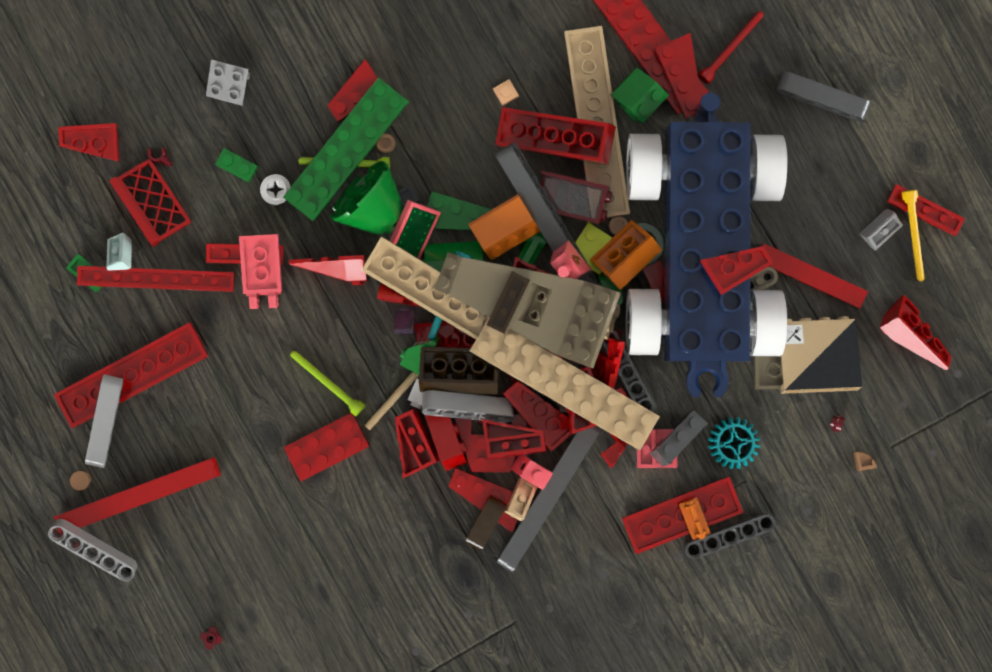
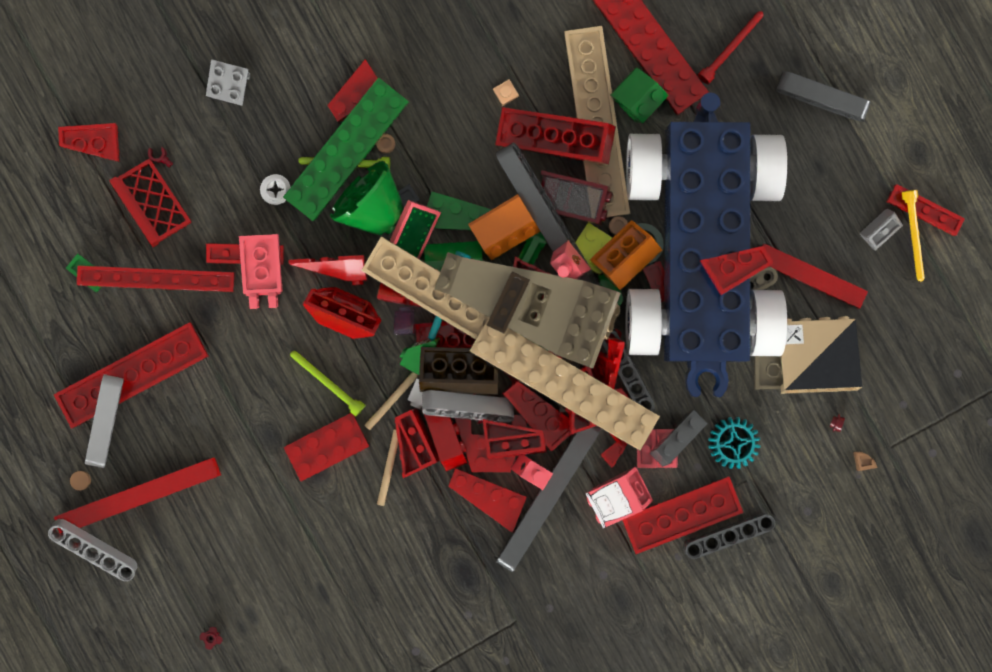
(119, 252): light aqua slope -> none
(236, 165): green plate -> none
(342, 312): none -> red wedge
(388, 469): none -> tan bar
(485, 523): dark brown beam -> none
(521, 499): tan plate -> none
(619, 497): none -> slope
(680, 69): red wing -> none
(694, 519): orange hinge -> none
(907, 329): red wedge -> none

